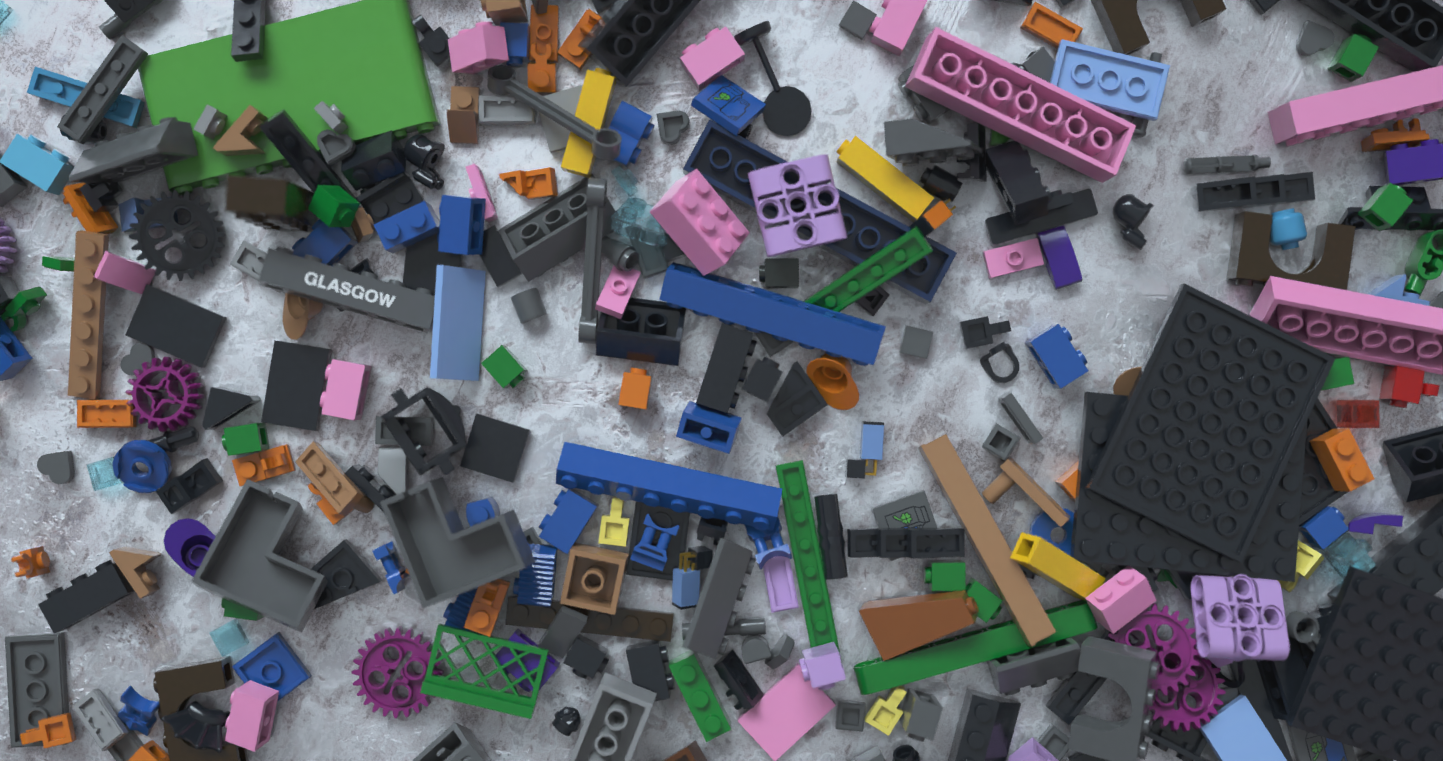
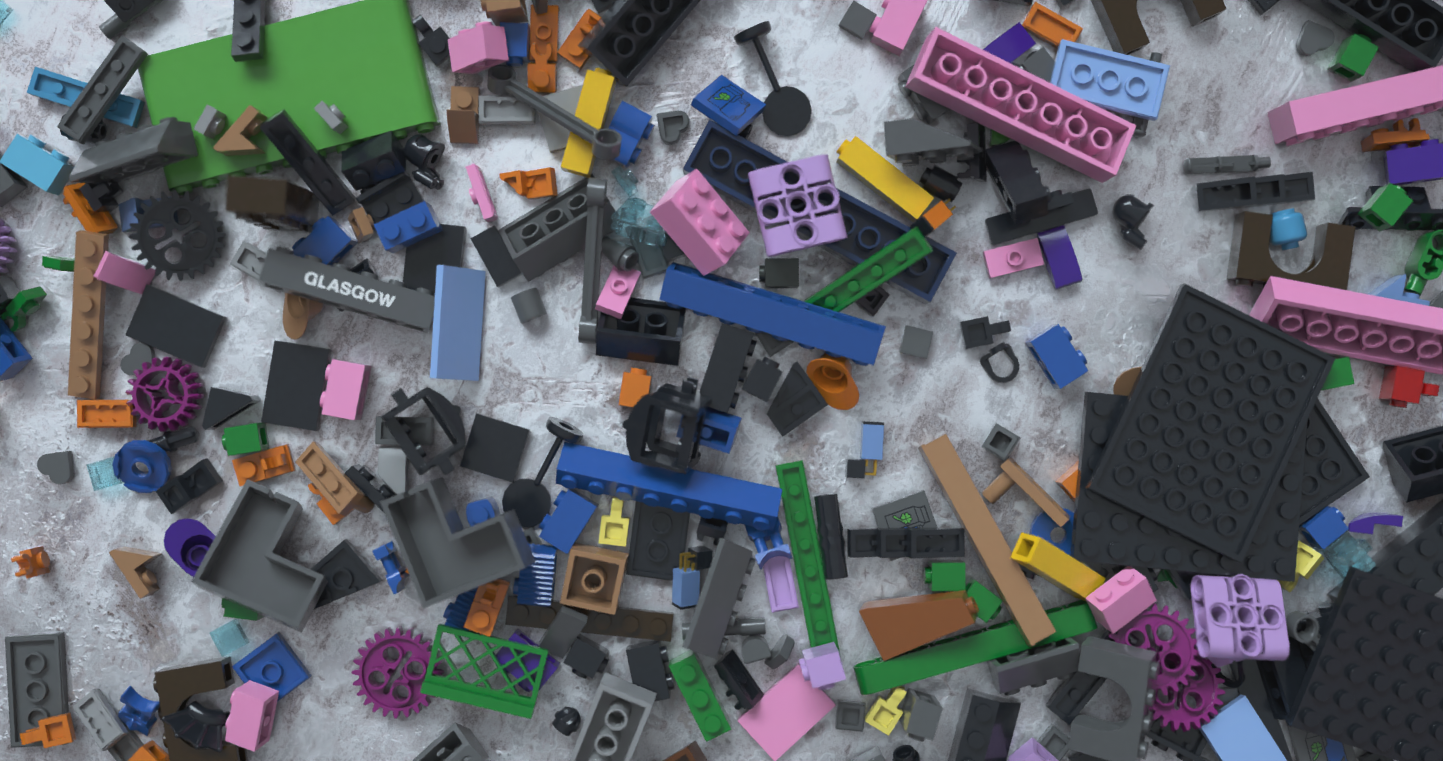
(85, 596): black brick -> none
(334, 206): green brick -> none
(335, 146): dark grey tile -> none
(461, 224): blue brick -> none
(505, 367): green brick -> none
(529, 496): none -> black piece
(647, 420): none -> black animal
(653, 555): blue piece -> none
(711, 57): bright pink brick -> none
(1011, 44): none -> dark purple slope
(1020, 418): dark grey tile -> none
(1342, 459): orange brick -> none
(1358, 414): clear red brick -> none

